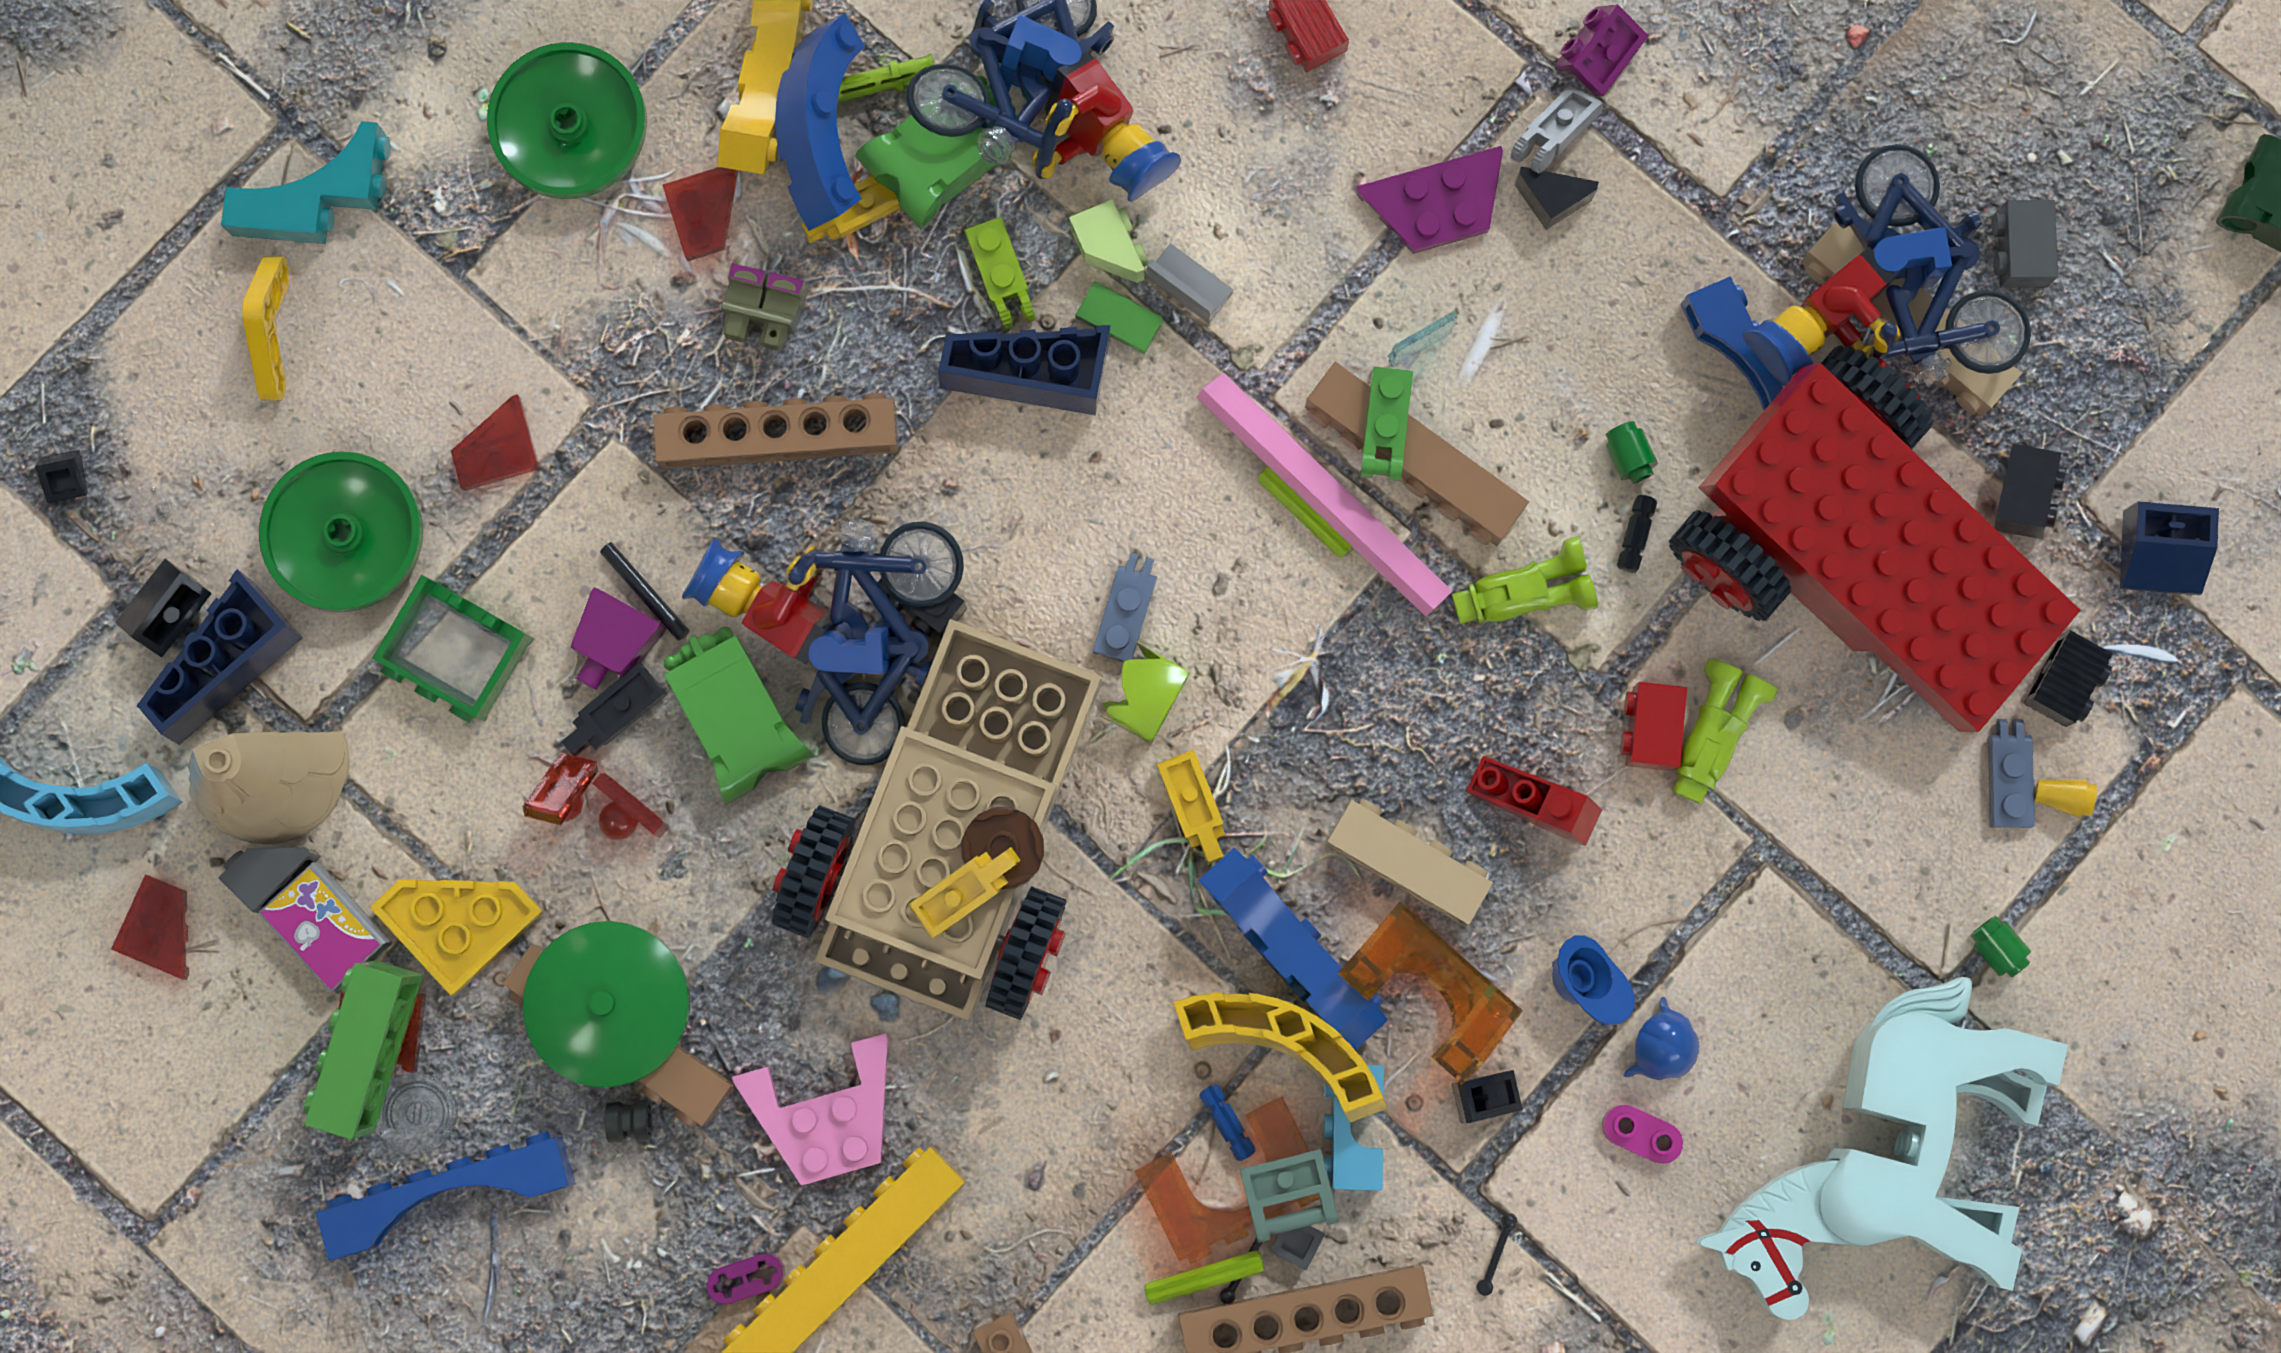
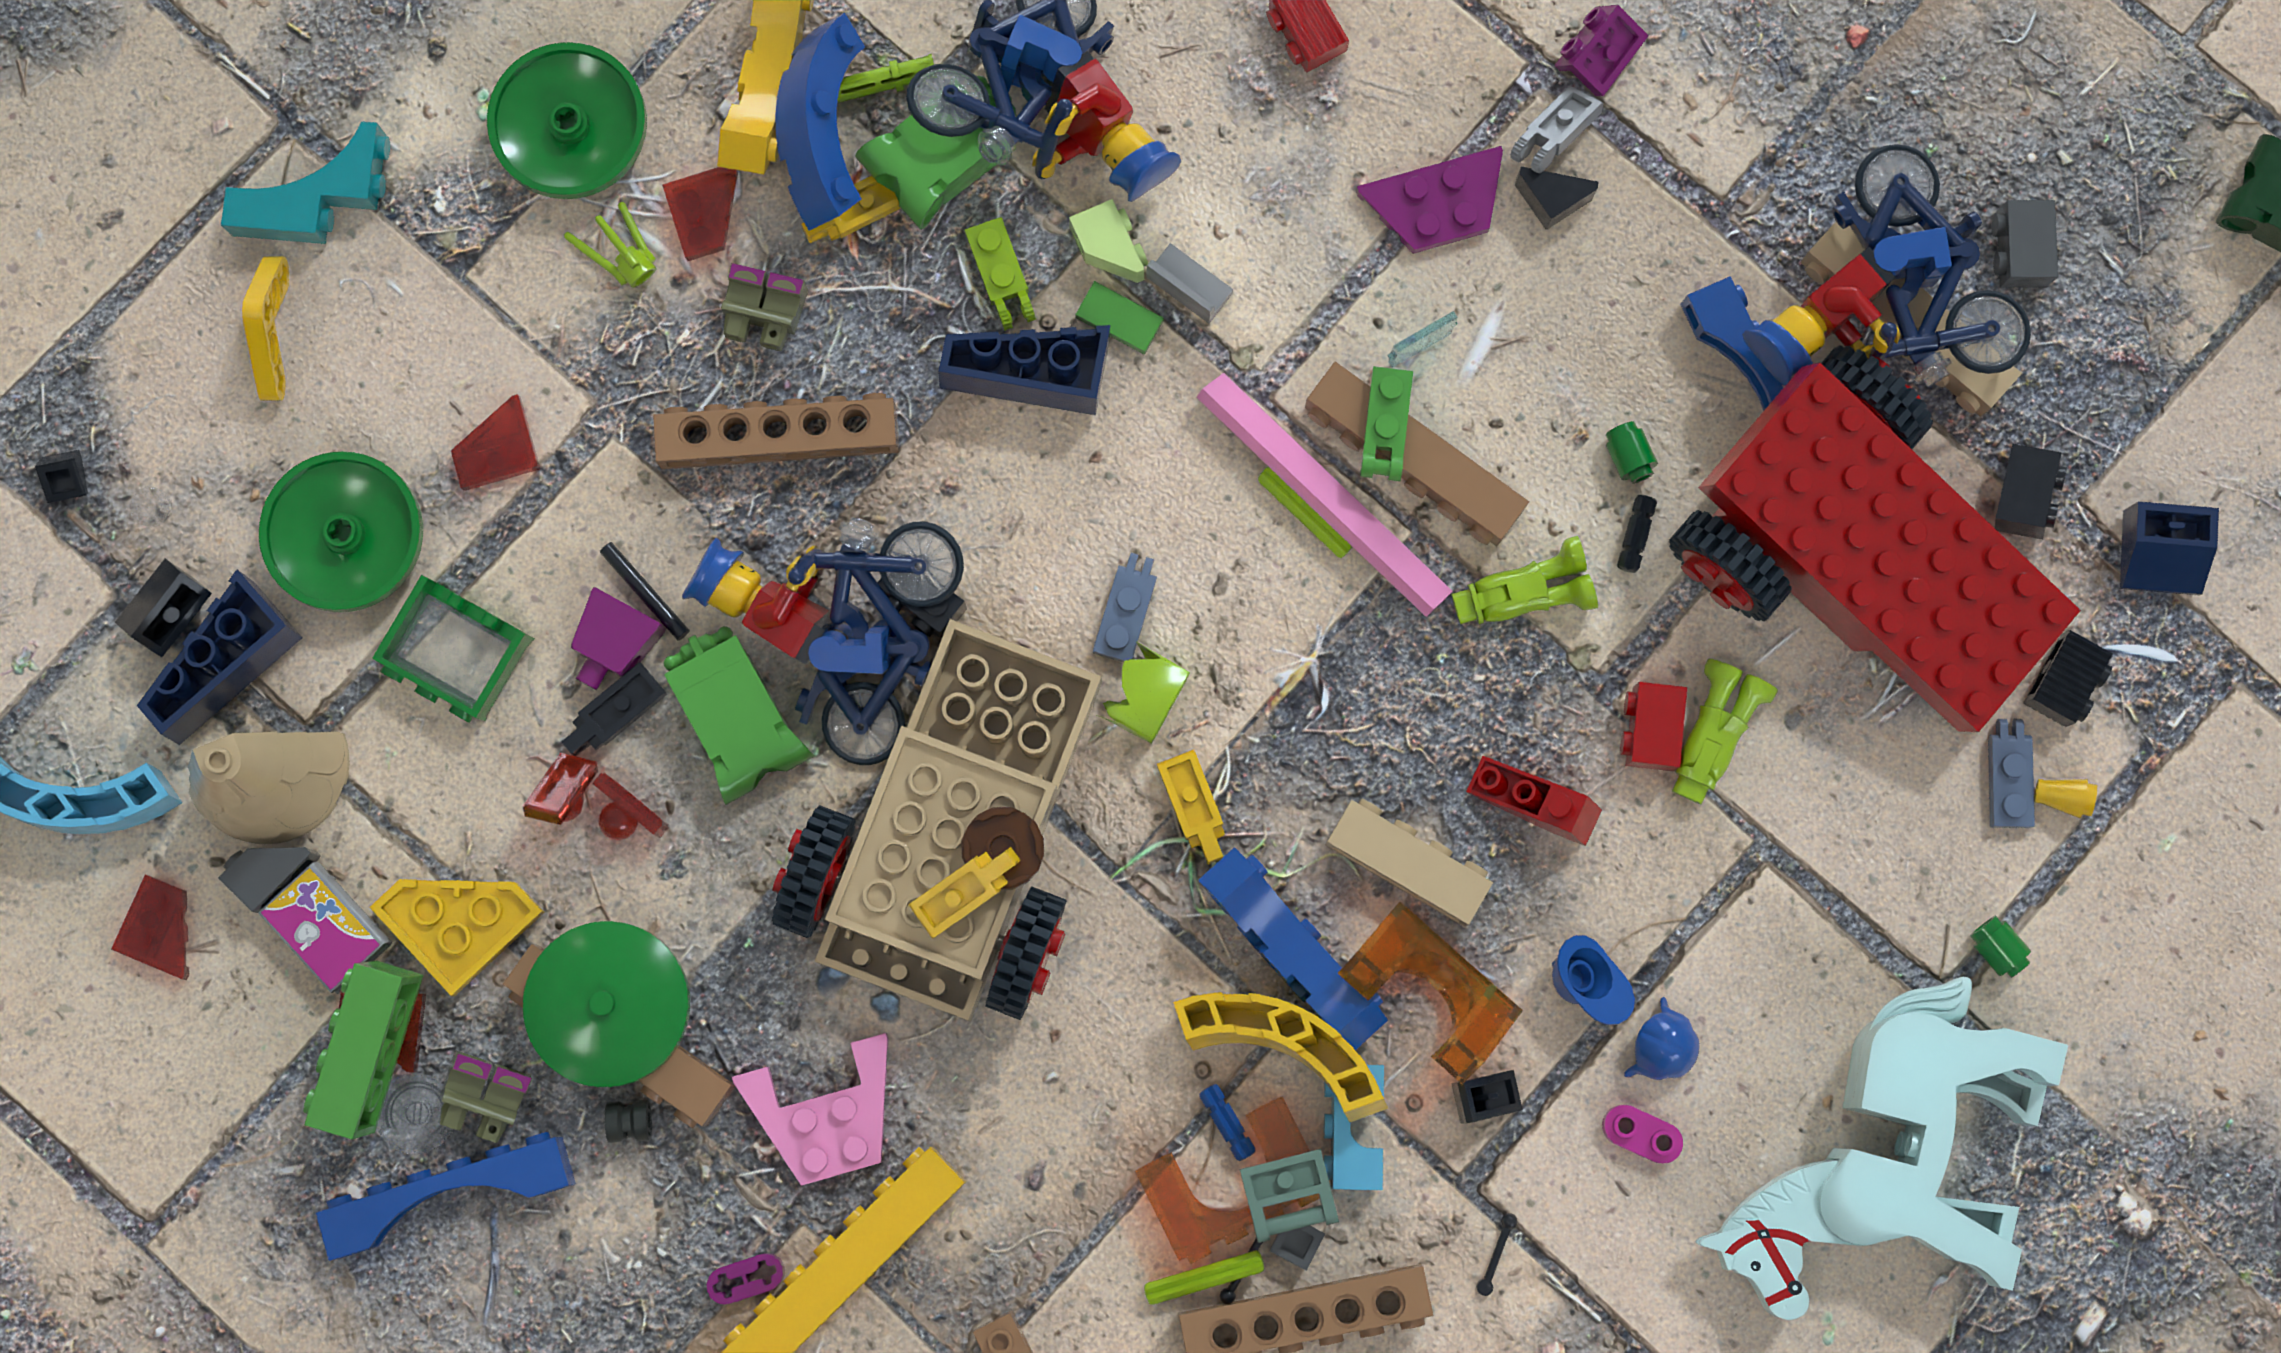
(496, 1105): none -> olive hips
(633, 264): none -> lime plant

